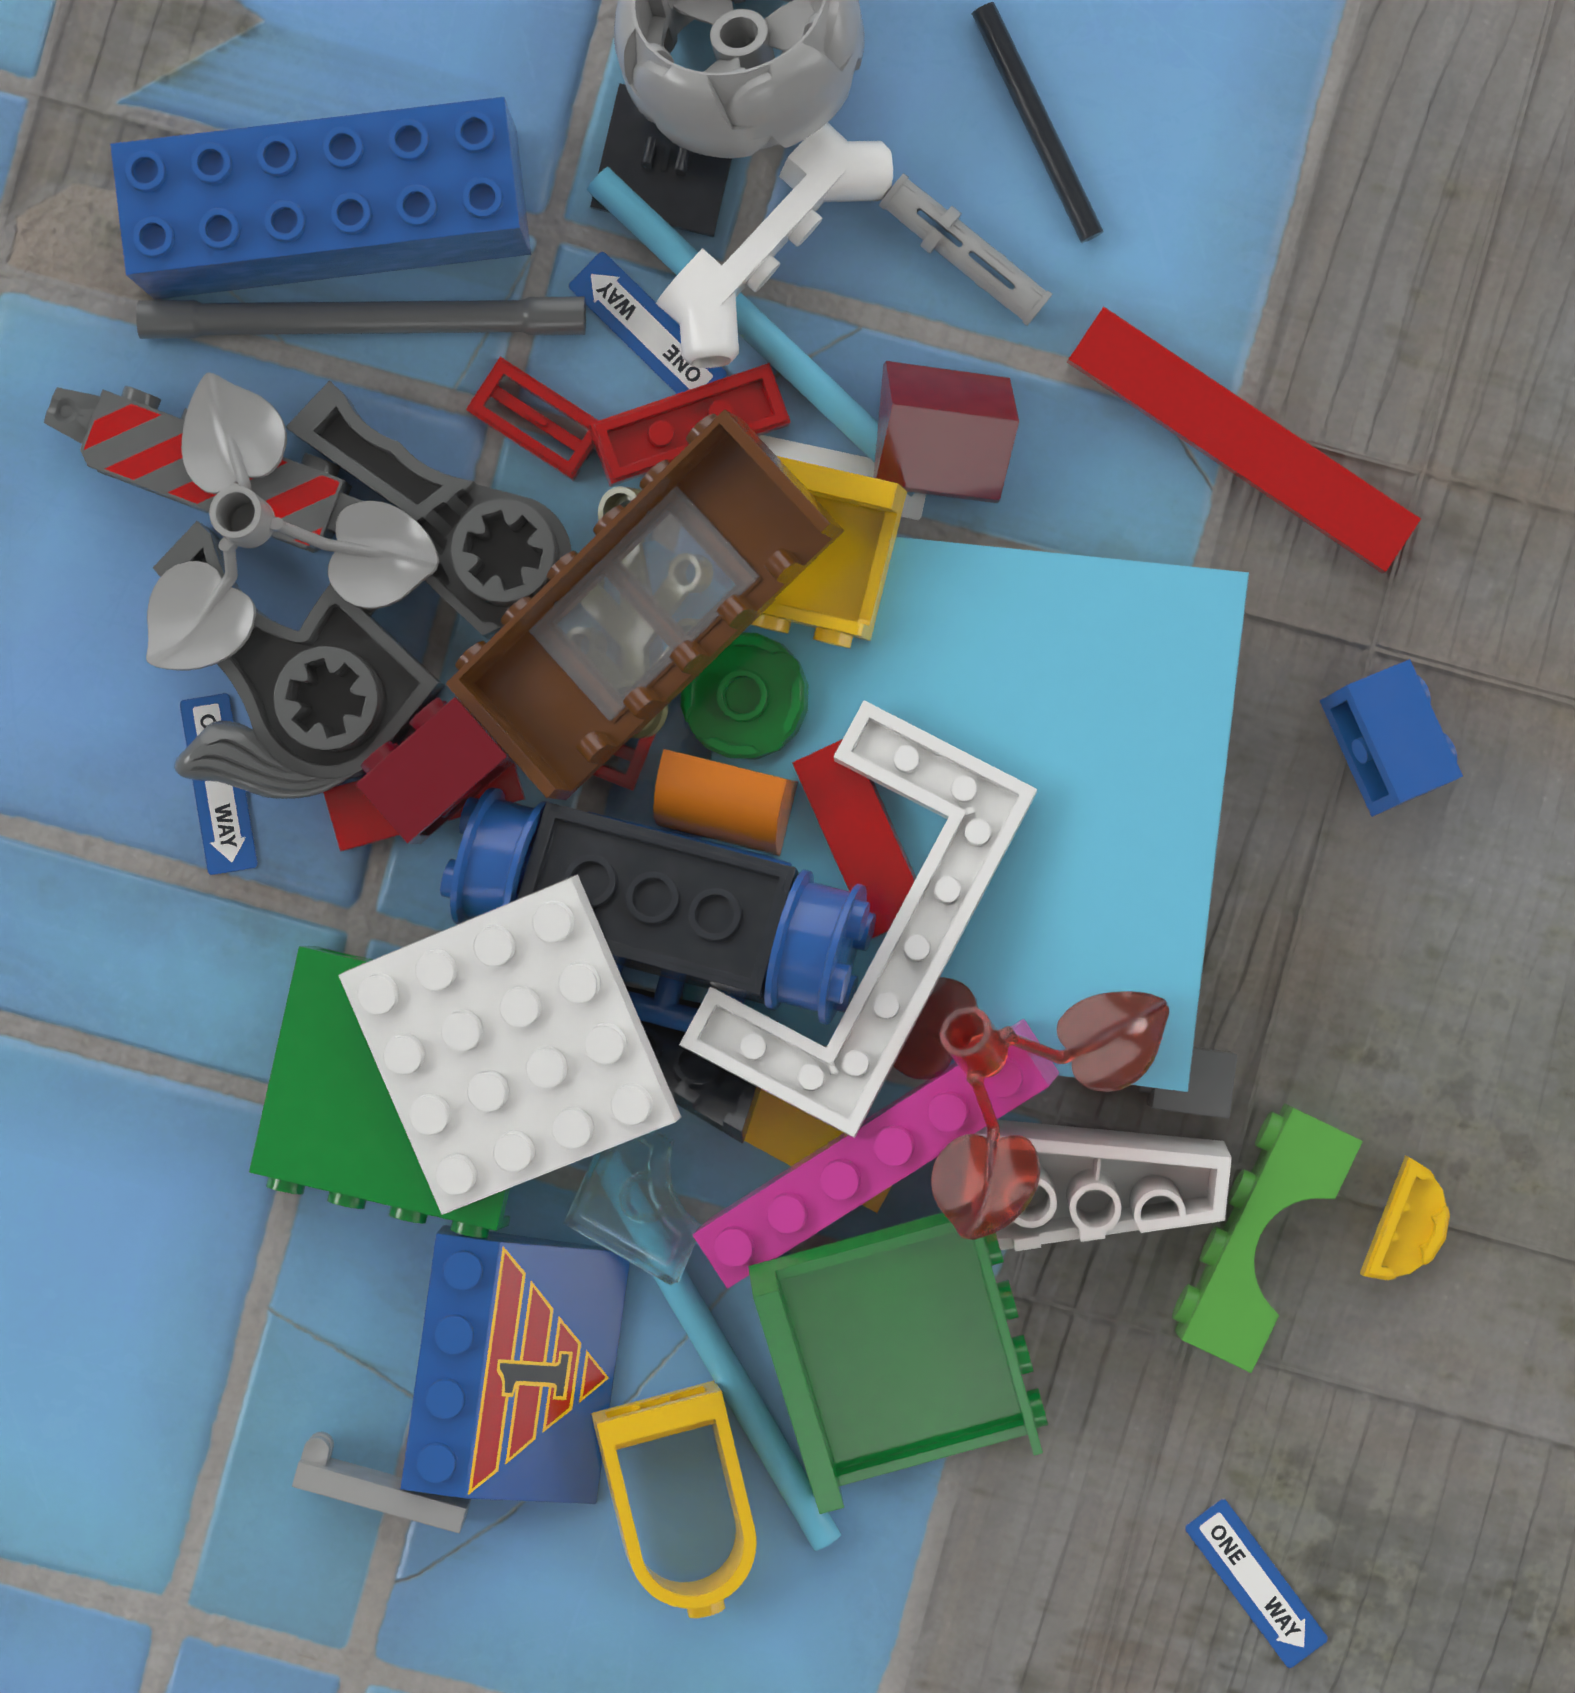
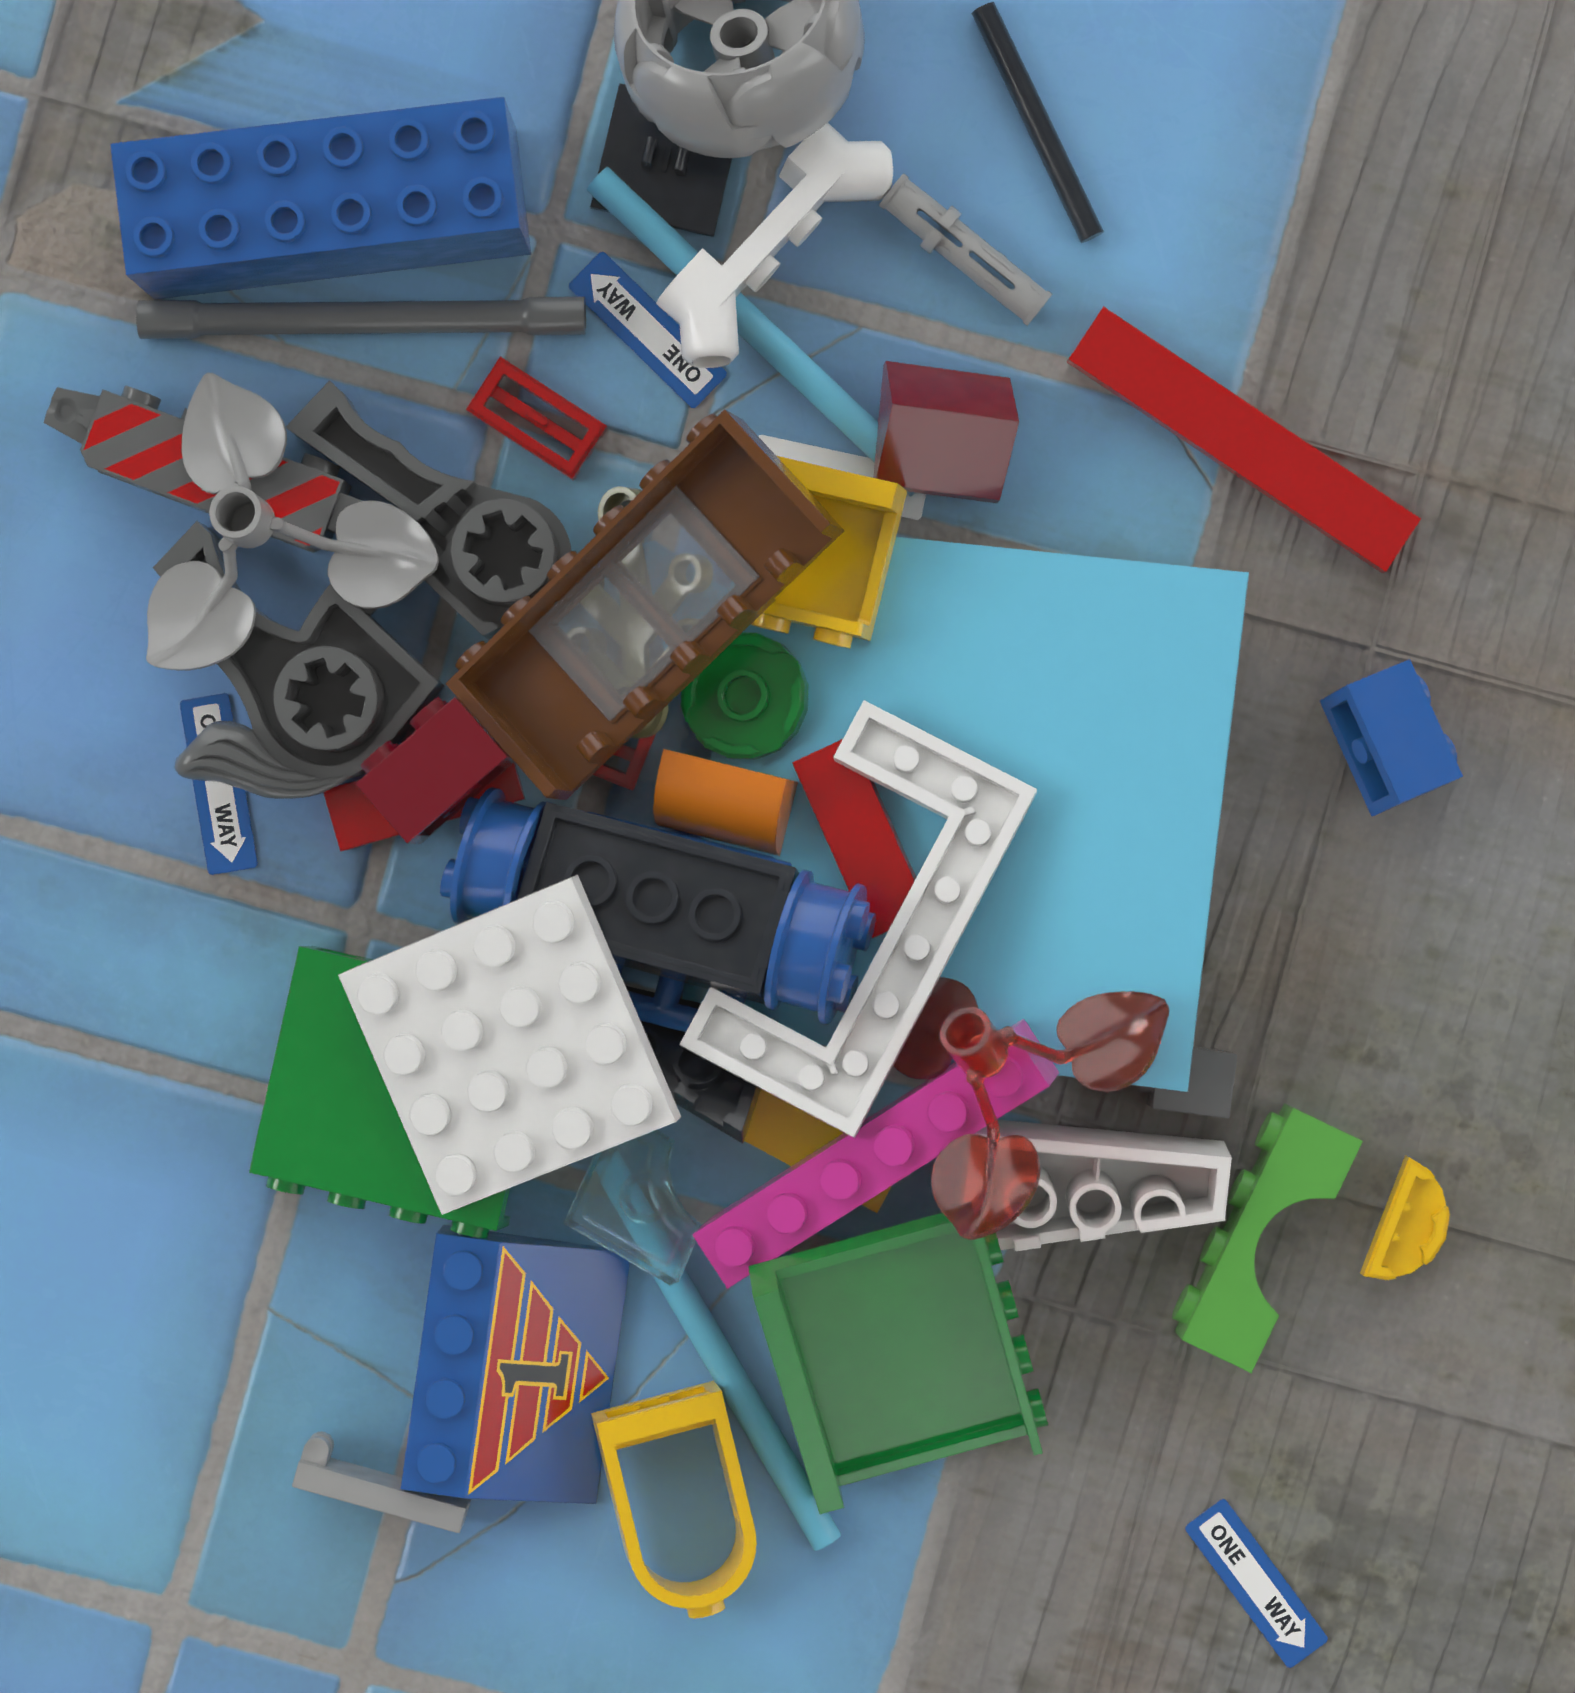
(658, 431): red tile -> none

